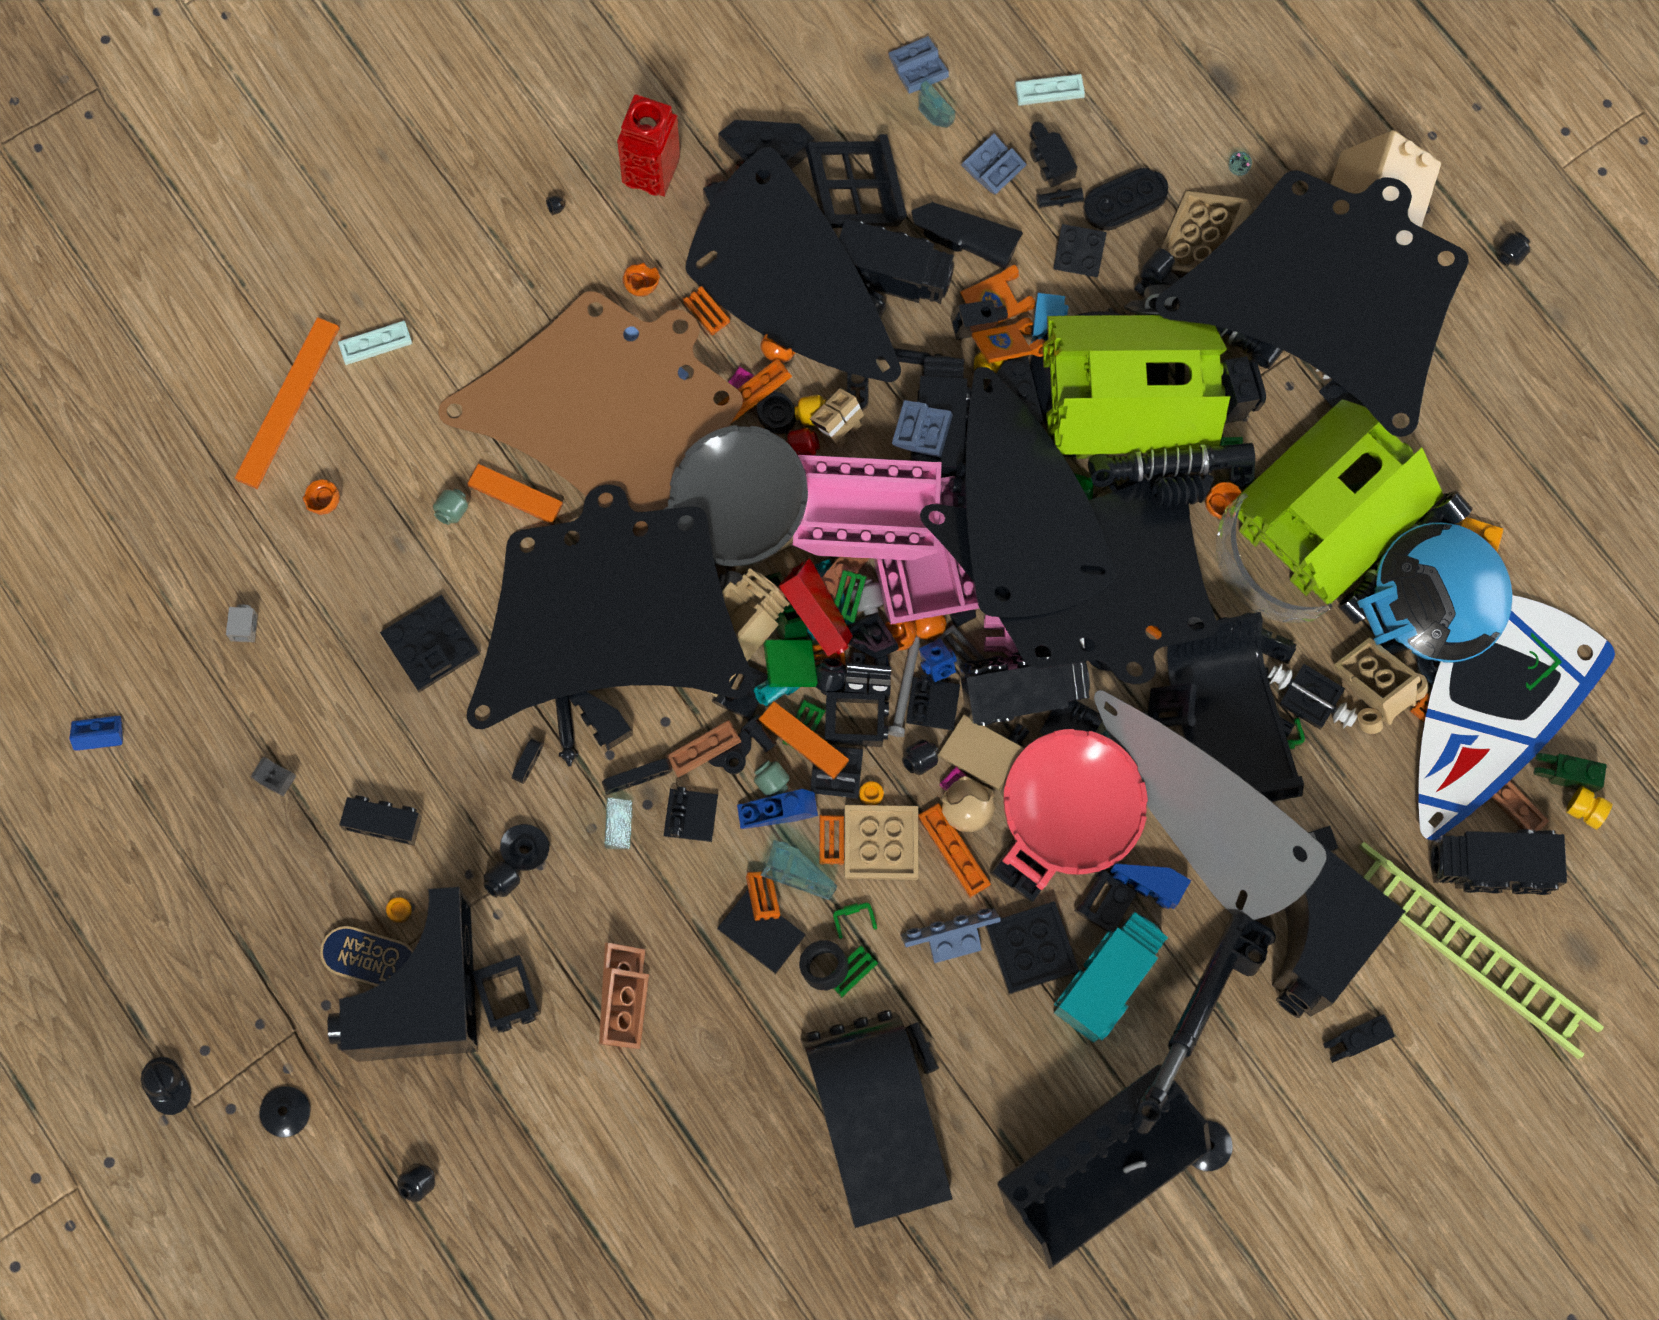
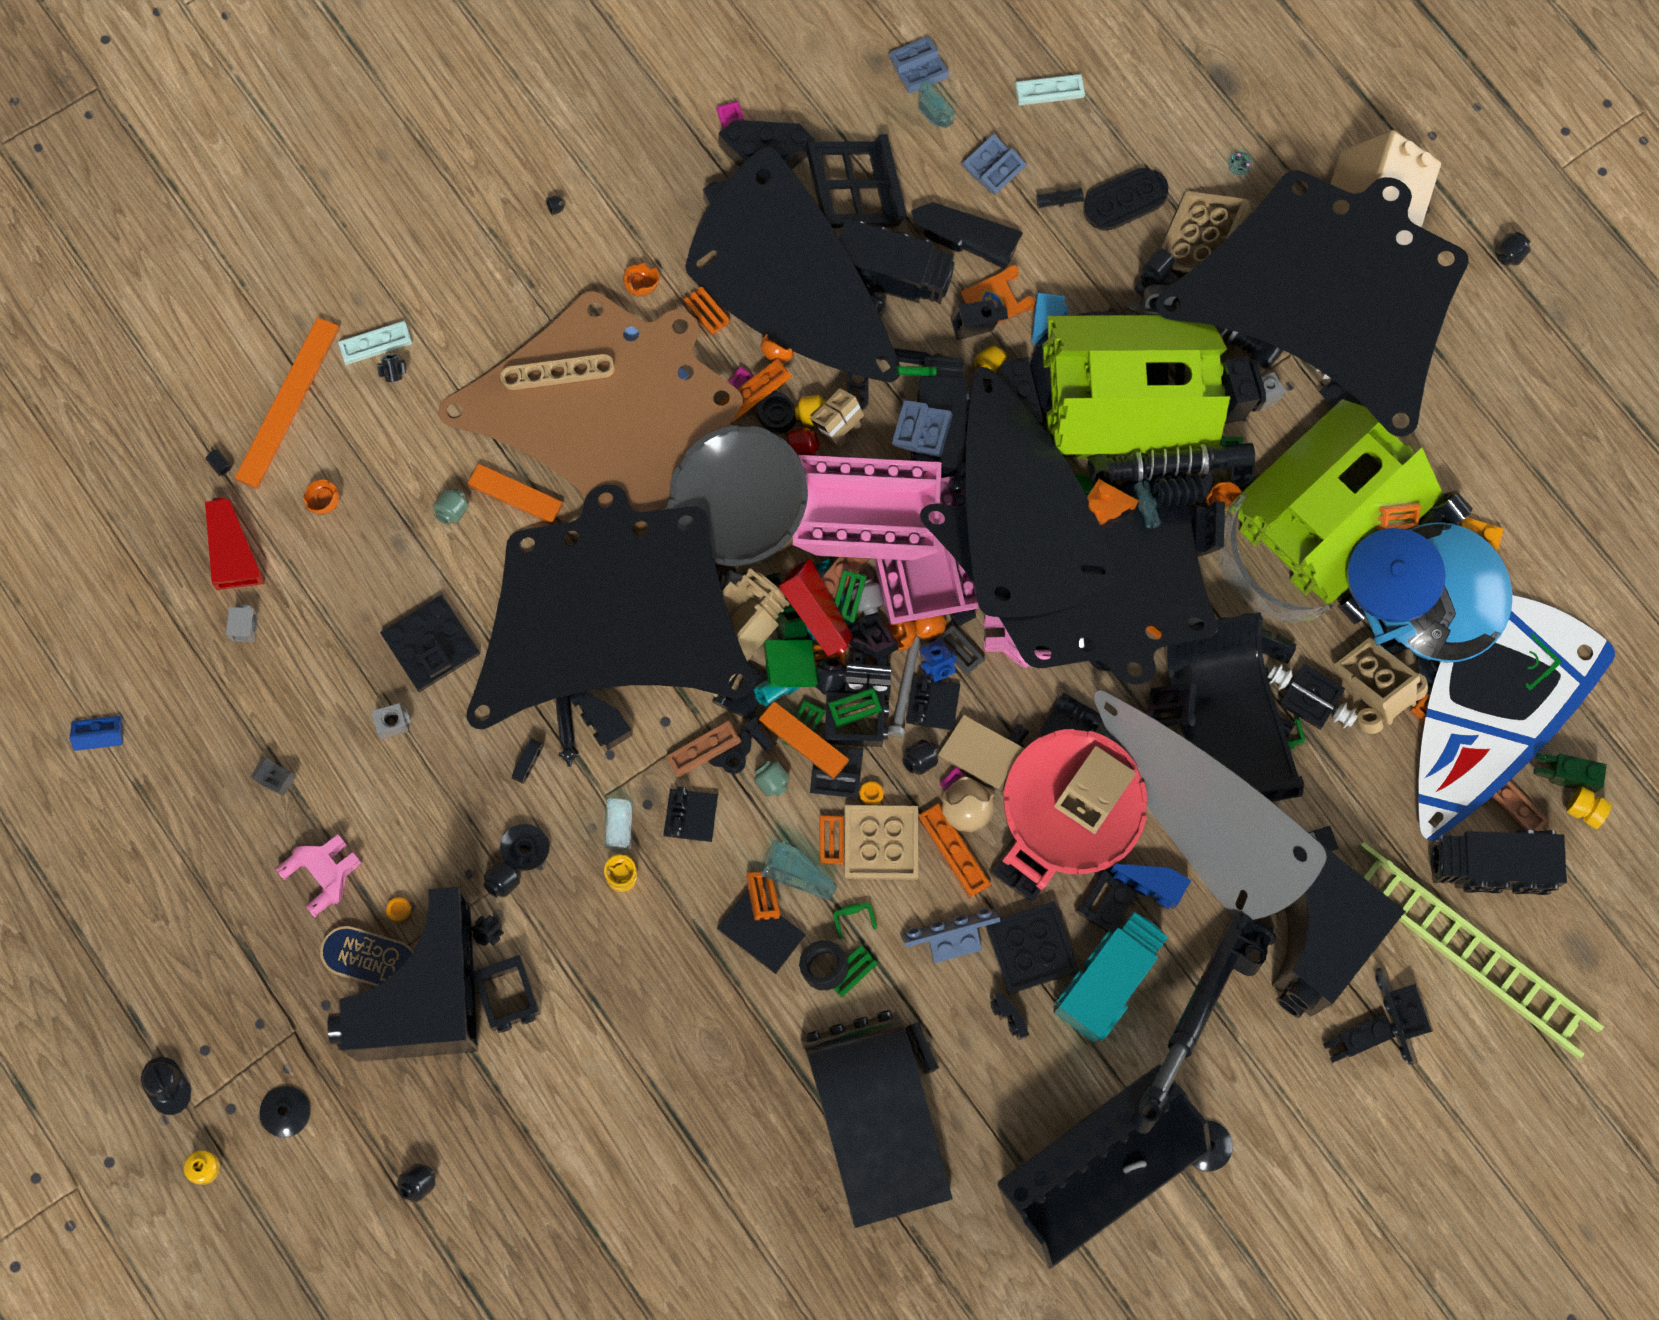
(210, 1168): none -> yellow head
(218, 462): none -> black hinge
(229, 550): none -> red slope
(327, 873): none -> bright pink connector
(380, 820): black brick -> none
(381, 716): none -> light grey brick
(391, 368): none -> black gear
(487, 930): none -> black gear
(547, 367): none -> tan beam
(620, 873): none -> yellow wheel
(623, 996): nougat slope -> none
(636, 776): black beam -> none
(647, 152): red piece -> none
(728, 113): none -> dark pink tile
(778, 809): blue slope -> none
(874, 701): none -> green tile
(915, 371): none -> green piece
(1004, 1009): none -> black slope
(1007, 342): orange flag -> none
(1009, 687): black piece -> none
(1051, 155): black hinge -> none
(1080, 250): black hinge -> none
(1095, 789): none -> tan slope
(1109, 502): none -> orange wing
(1147, 505): none -> clear light blue pin
(1208, 527): none -> black slope
(1273, 389): none -> light grey brick
(1385, 517): none -> orange tile
(1396, 575): none -> blue dish
(1407, 1012): none -> black bracket

